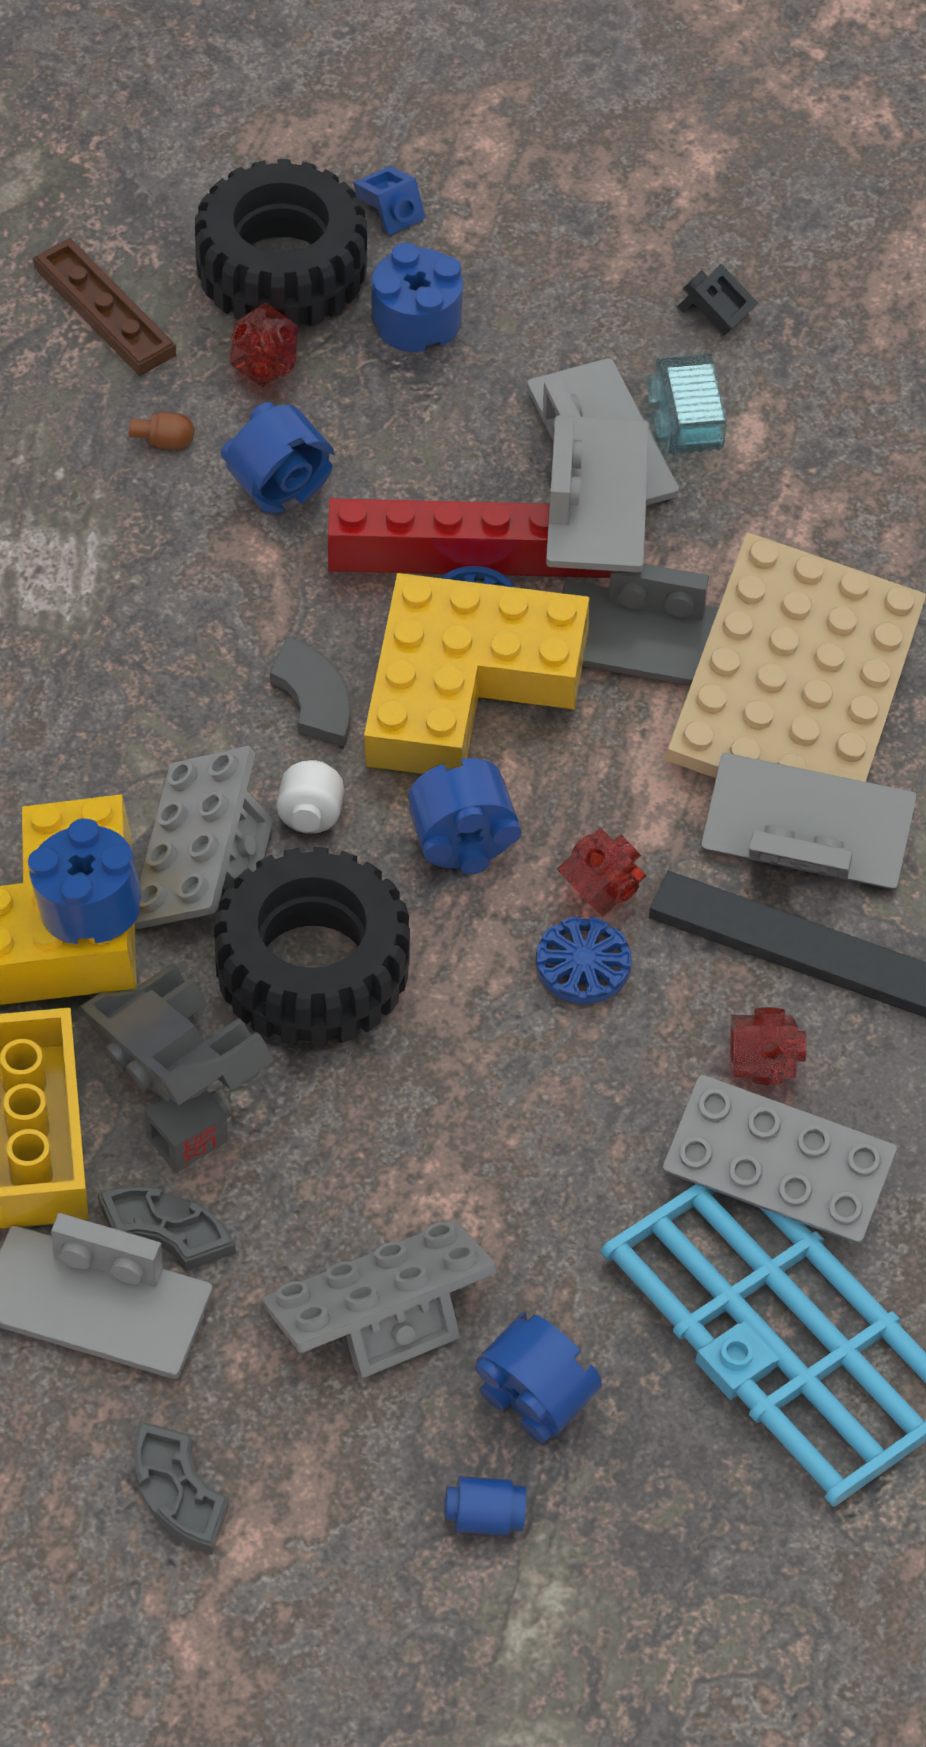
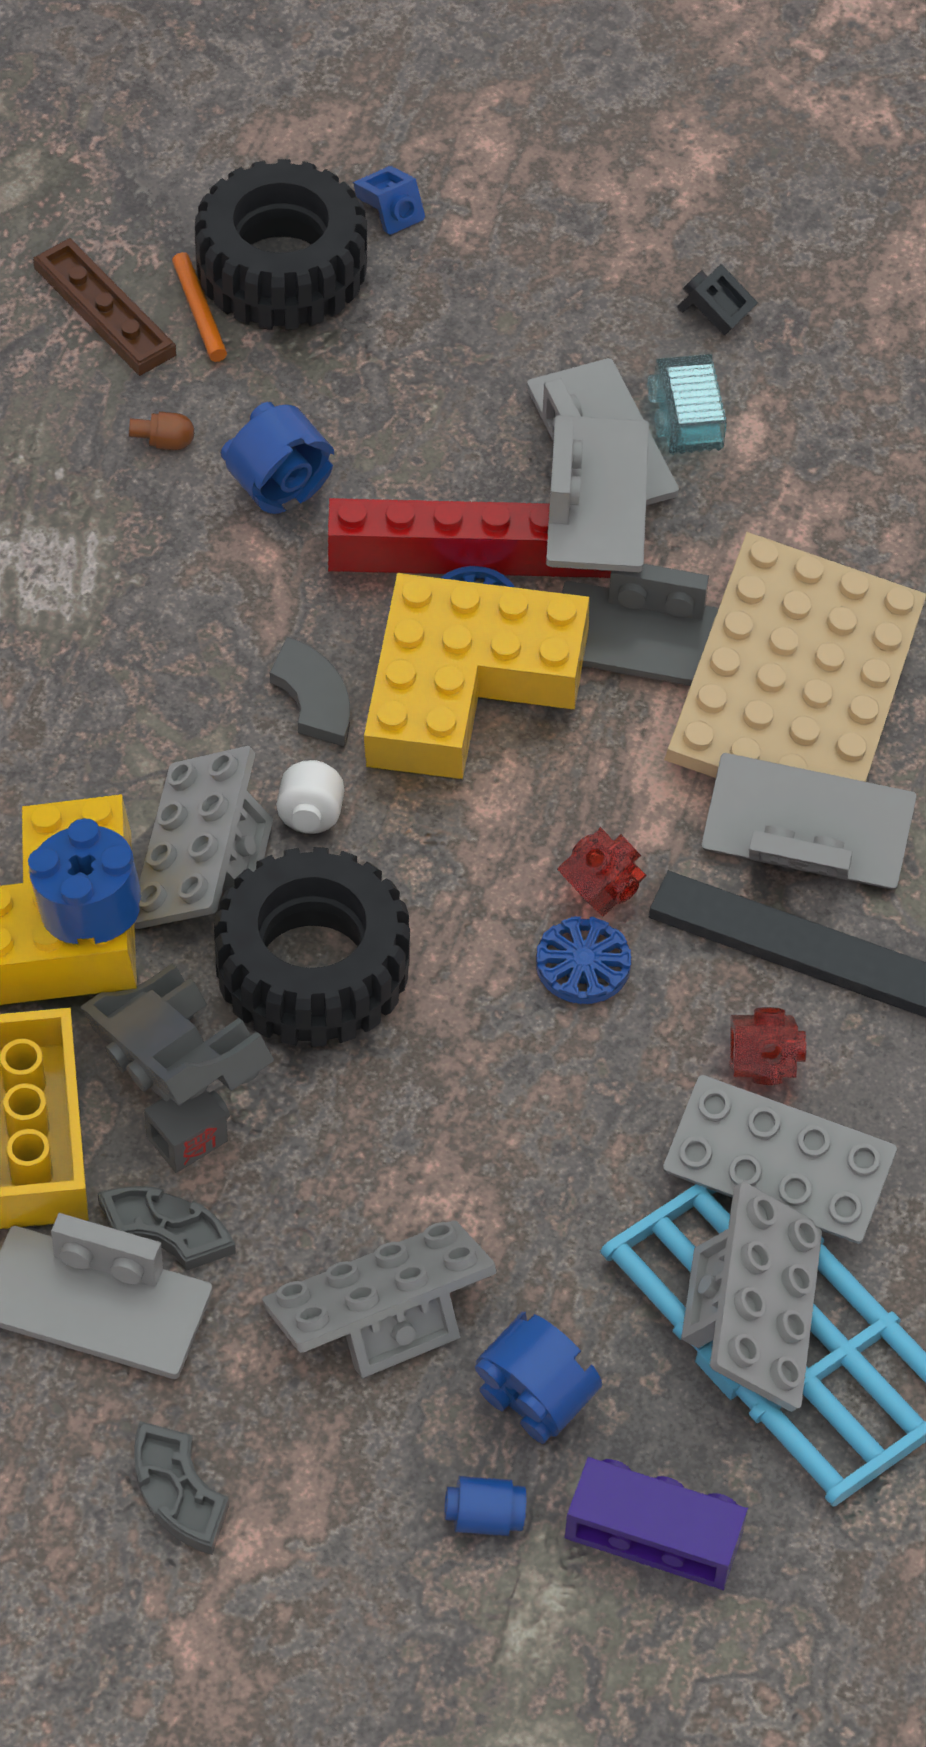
(199, 307): none -> orange bar
(264, 345): clear red brick -> none
(416, 298): blue brick -> none
(463, 815): blue brick -> none
(655, 1522): none -> dark purple brick
(756, 1296): none -> light grey bracket

